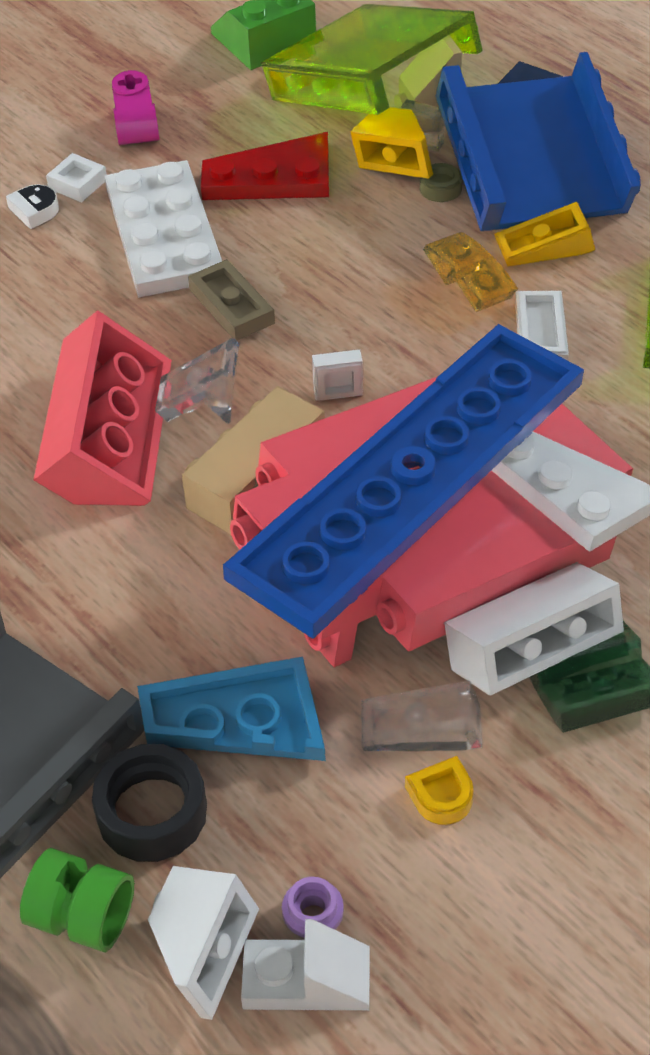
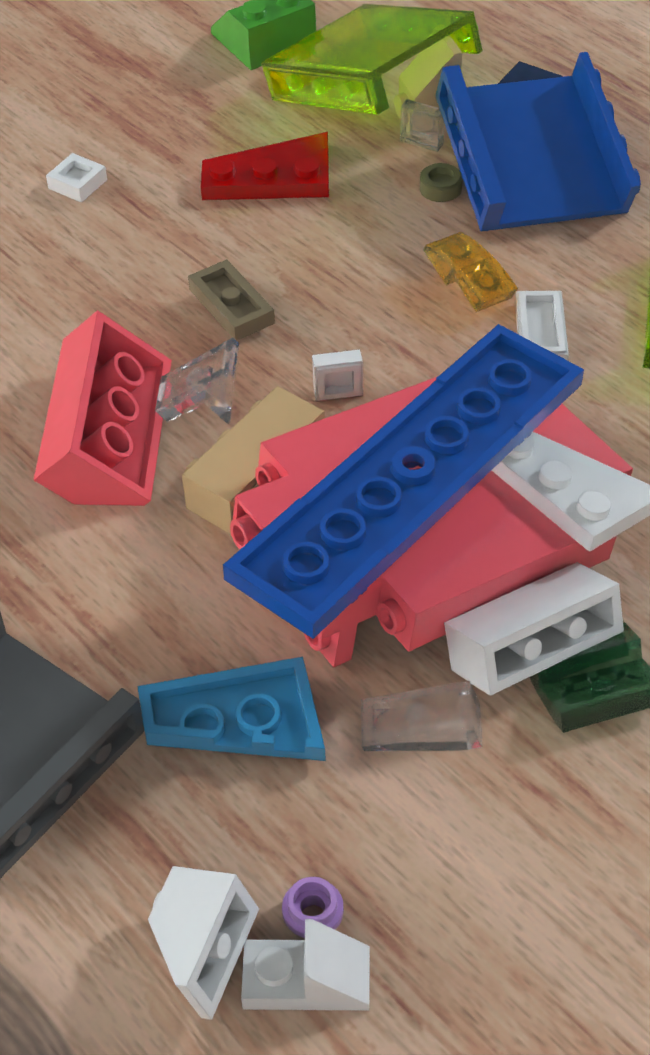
(34, 204): white tile -> none
(71, 898): bright green wheel -> none
(134, 108): dark pink piece -> none
(143, 764): black tyre -> none
(161, 226): white plate -> none
(392, 144): yellow slope -> none
(441, 791): yellow tile -> none
(547, 237): yellow slope -> none

